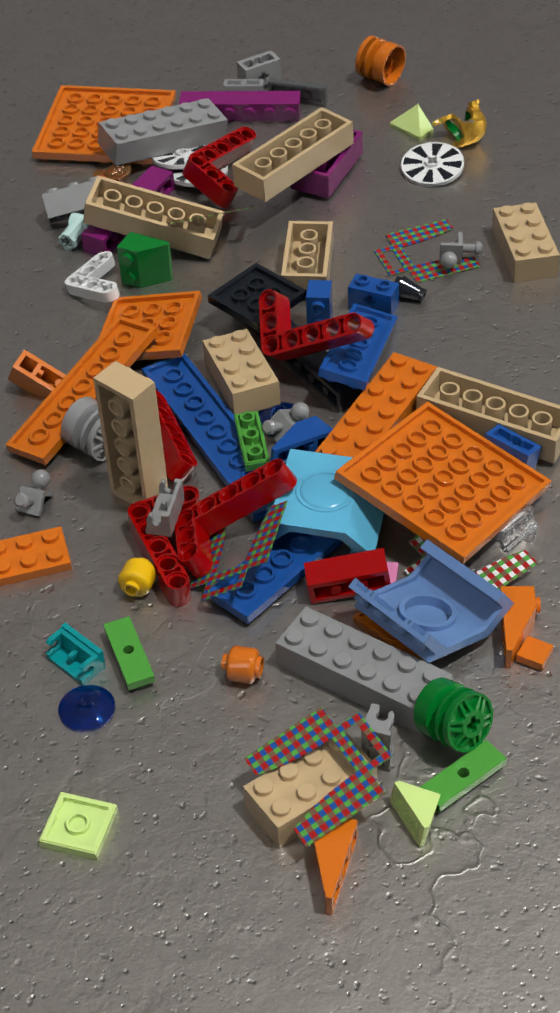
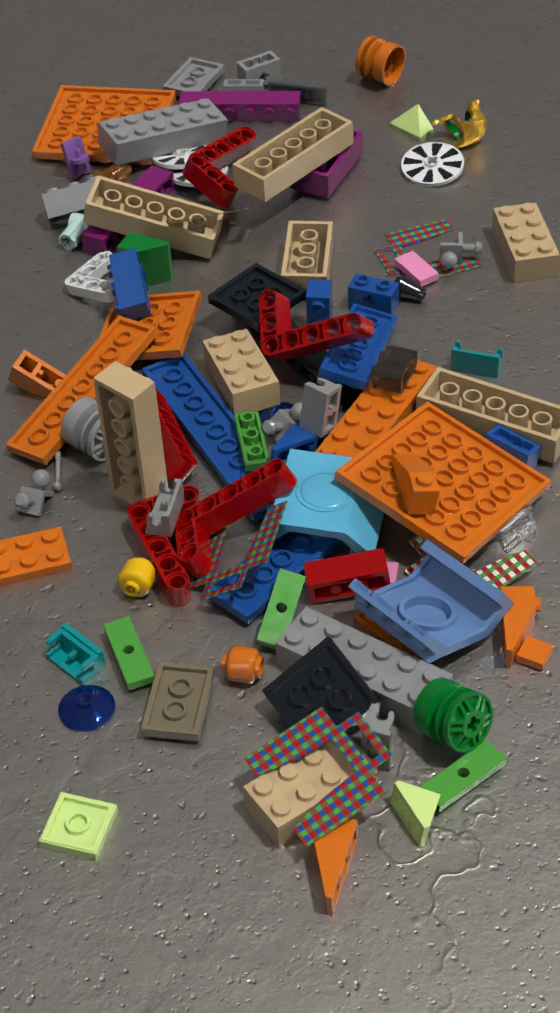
(57, 485): none -> light grey hinge
(75, 157): none -> medium lavender hips
(129, 285): none -> blue wedge
(178, 701): none -> dark tan plate
(194, 76): none -> light grey plate
(283, 597): none -> bright green tile
(320, 407): none -> light grey hinge
(321, 680): none -> black plate
(394, 369): none -> clear smoke brick
(416, 268): none -> bright pink tile
(416, 483): none -> orange slope
(476, 362): none -> teal hinge

